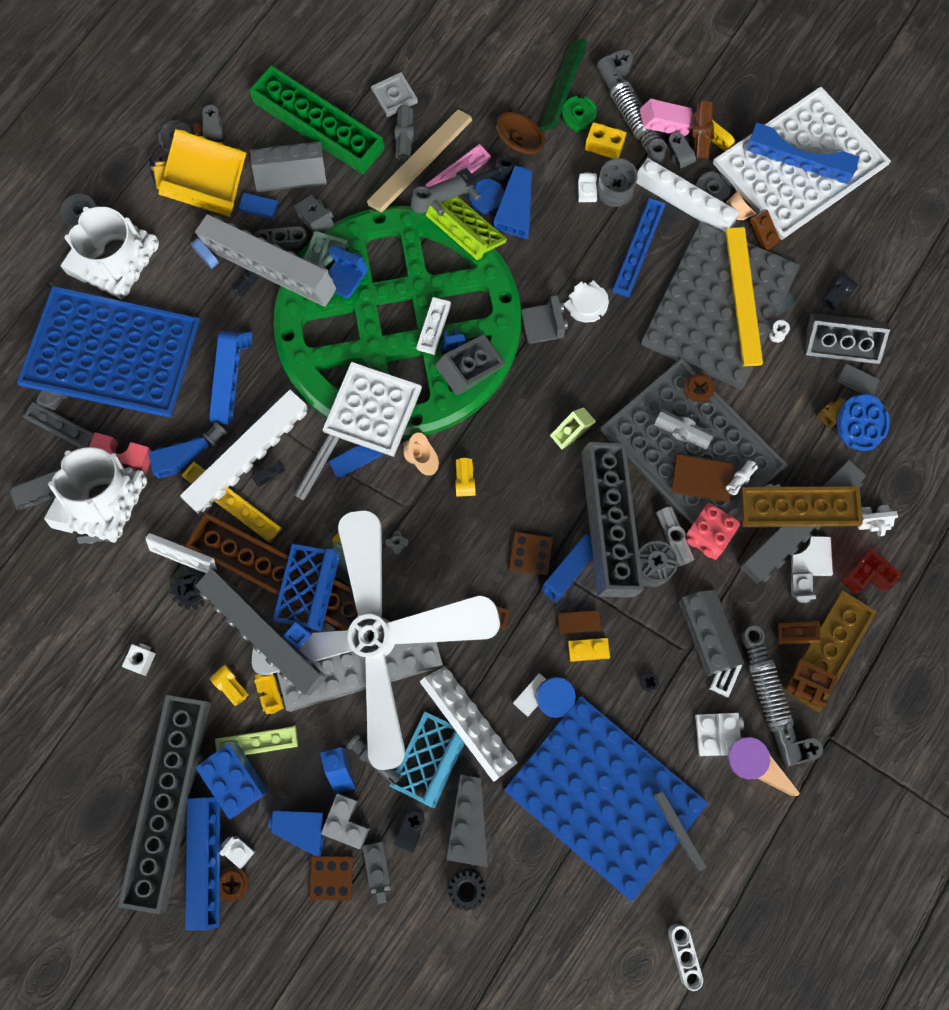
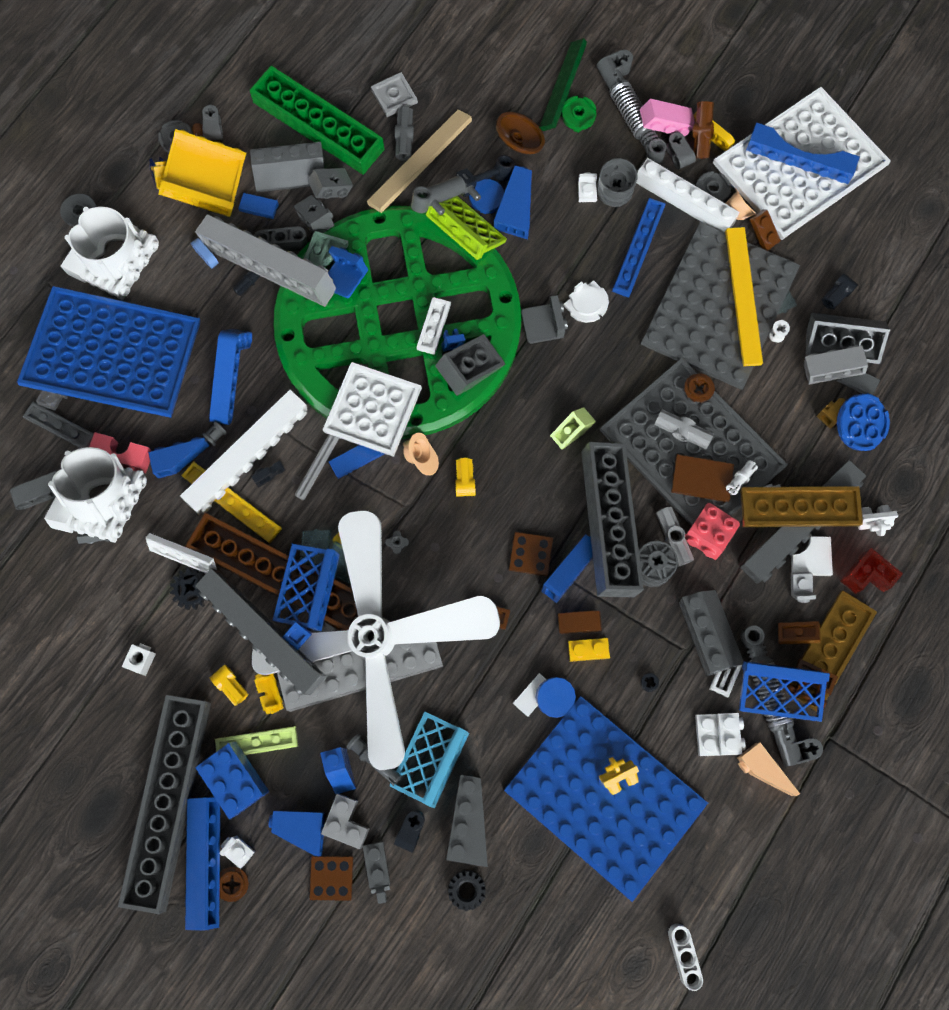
(315, 539): none -> clear light blue piece
(330, 183): none -> dark grey brick
(469, 723): white plate -> none
(472, 161): bright pink tile -> none
(604, 144): yellow brick -> none
(618, 771): none -> yellow hips
(679, 831): dark grey tile -> none
(749, 758): medium lavender tile -> none
(789, 674): none -> blue fence
(835, 364): none -> light grey brick

